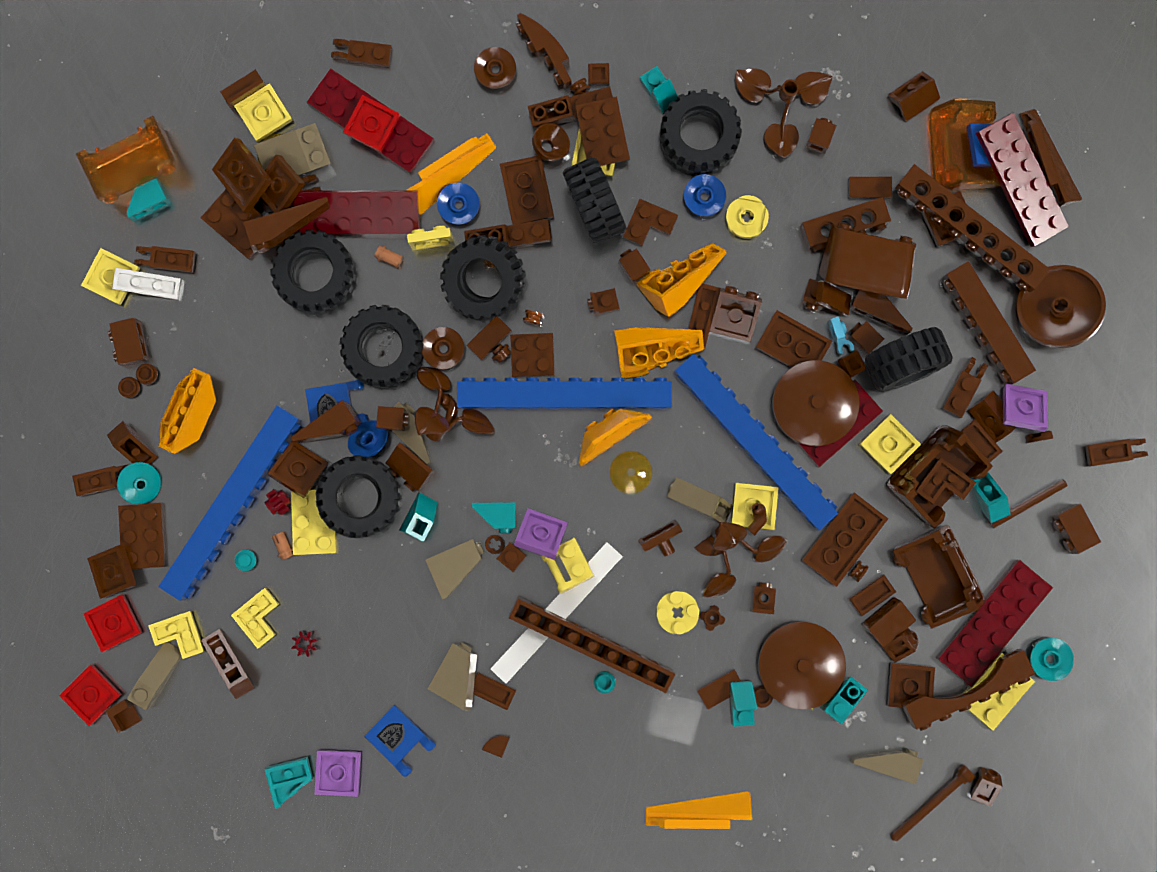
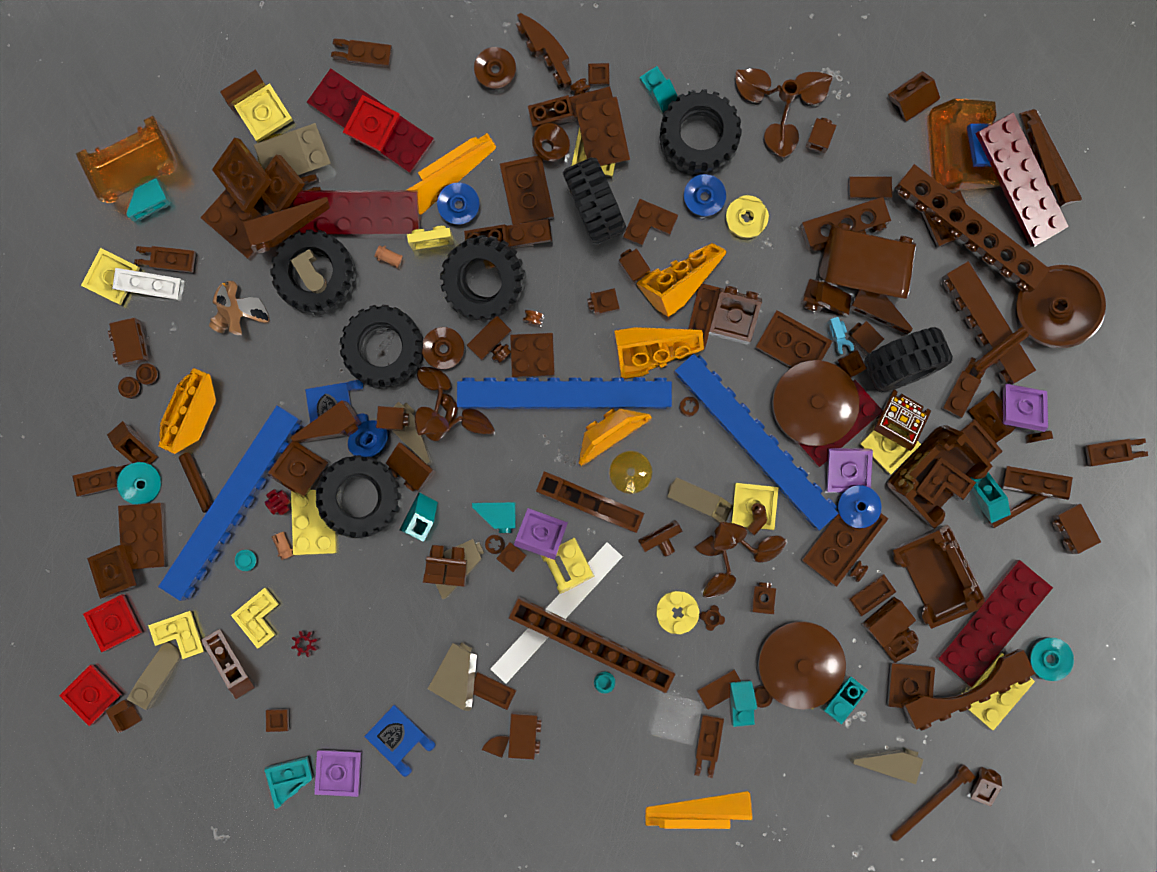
(195, 481): none -> reddish brown axle
(232, 309): none -> medium nougat animal
(277, 720): none -> reddish brown plate
(308, 273): none -> dark tan leg
(436, 567): none -> reddish brown hips
(523, 735): none -> reddish brown brick
(589, 502): none -> reddish brown arch
(683, 404): none -> reddish brown bush
(708, 743): none -> reddish brown hinge
(848, 468): none -> medium lavender plate
(848, 506): none -> blue dish
(905, 415): none -> reddish brown container
(1000, 350): none -> reddish brown axle
(1037, 482): none -> reddish brown plate

